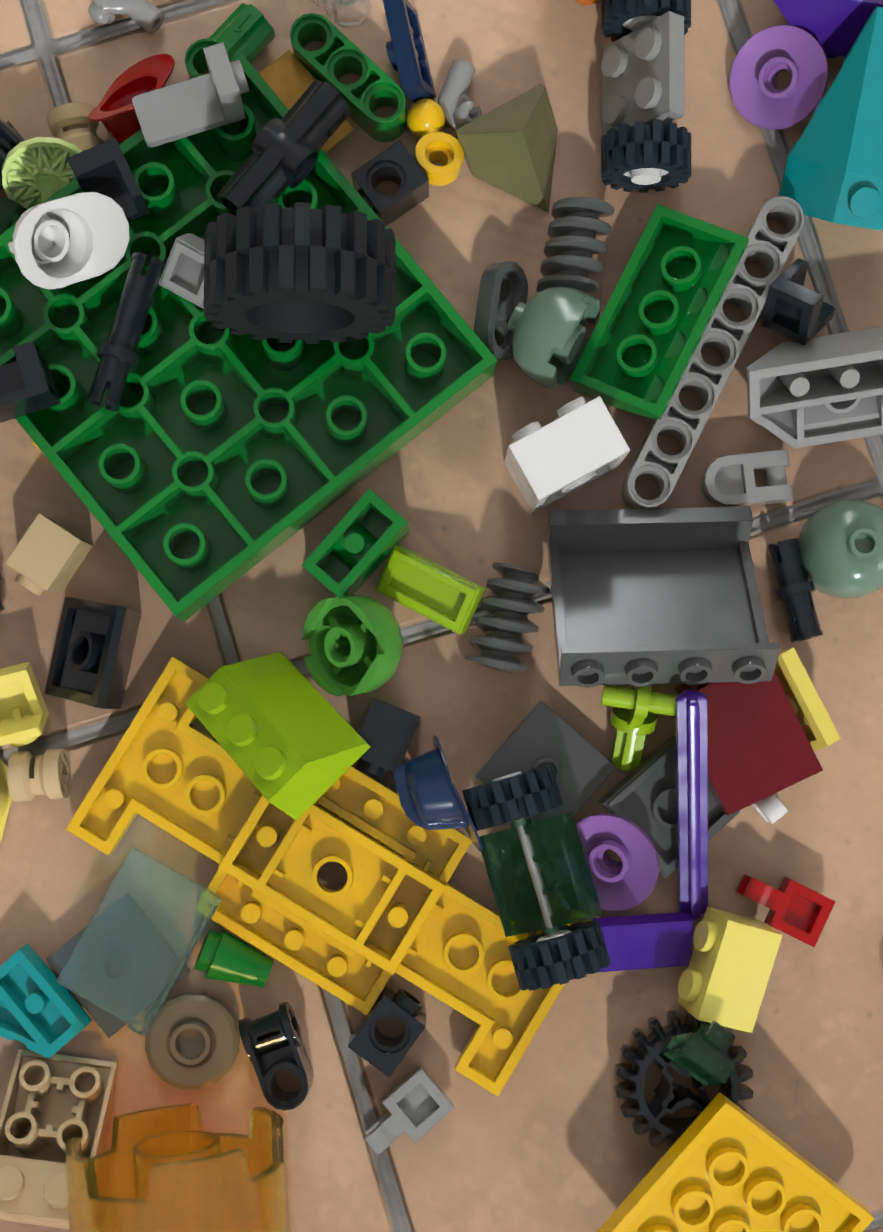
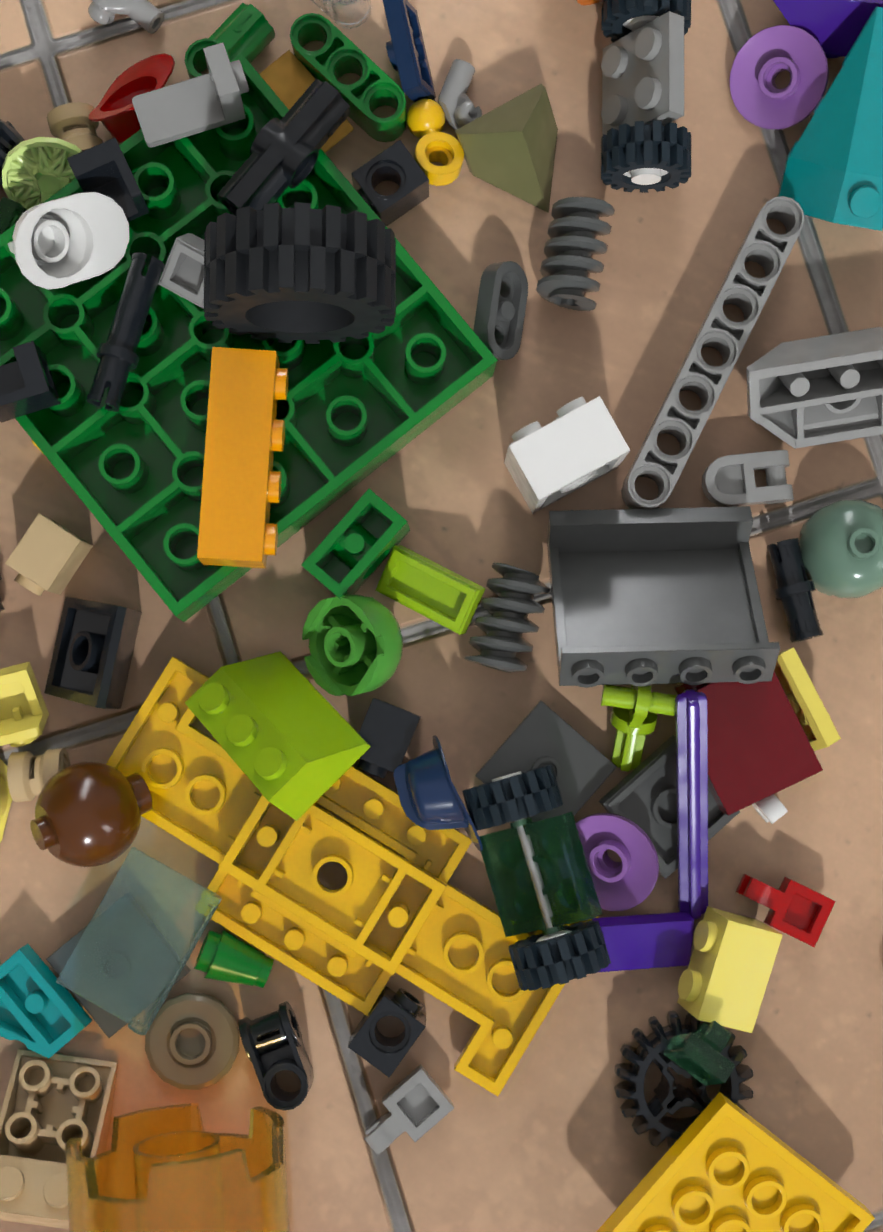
(89, 813): none -> reddish brown brick
(240, 458): none -> light orange brick
(552, 333): sand green cylinder -> none
(658, 313): green slope -> none
(794, 308): black panel -> none

